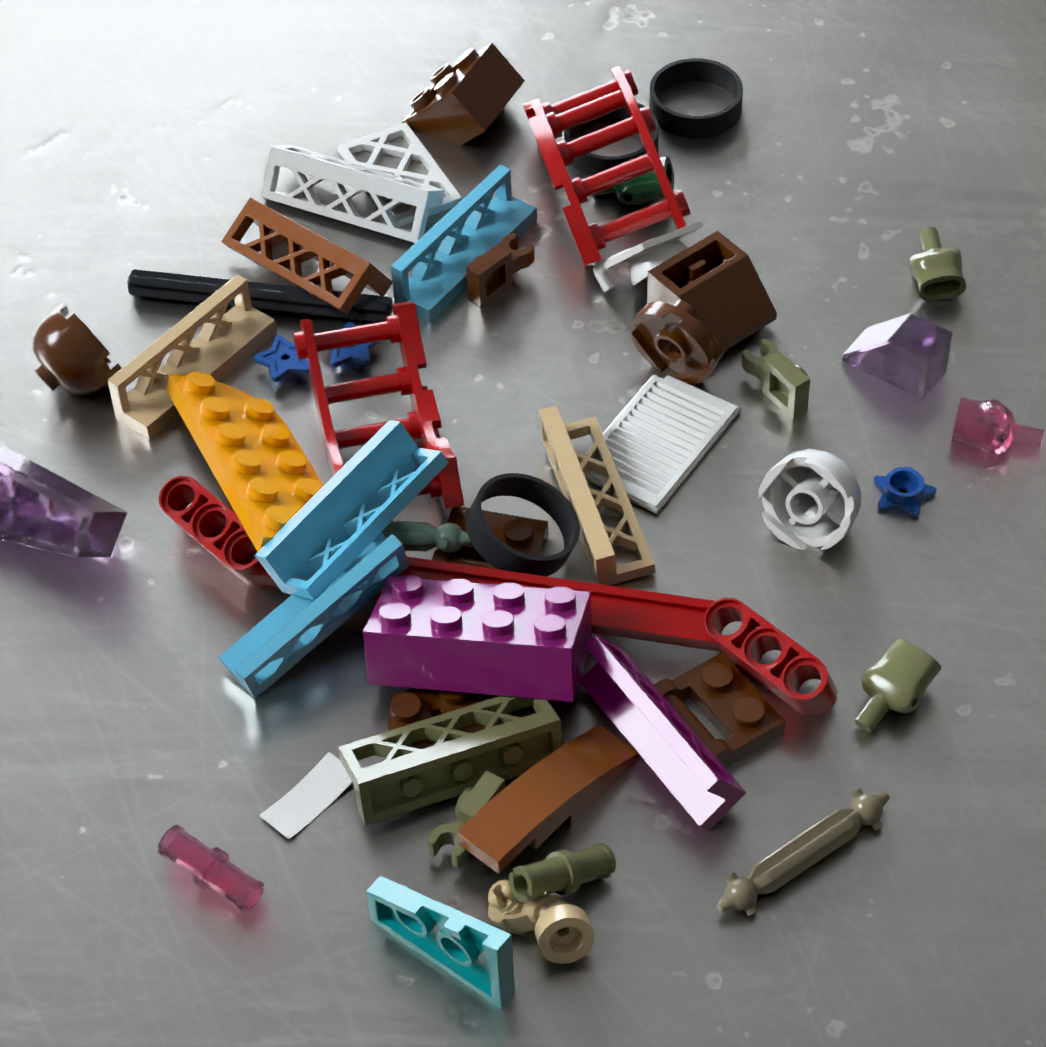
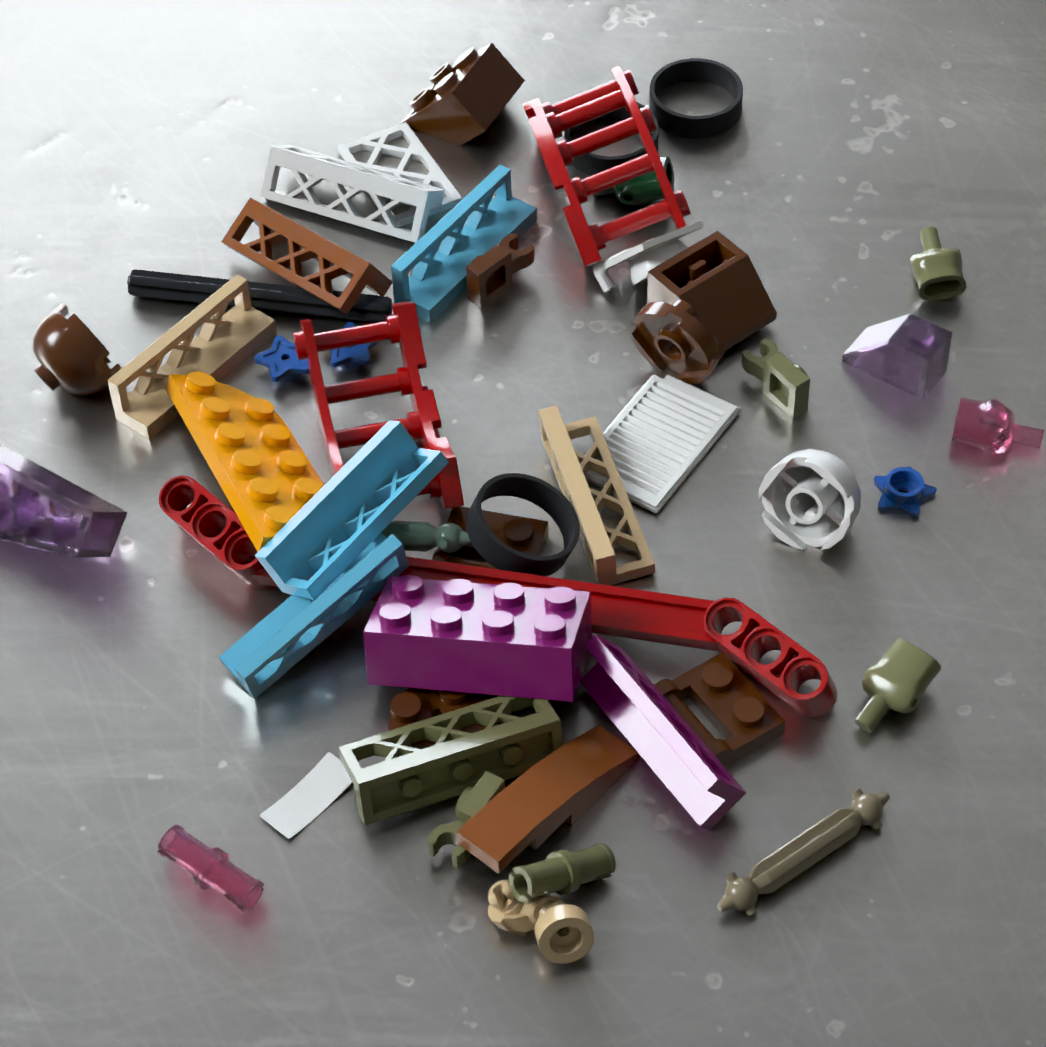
(449, 938): teal wing -> none

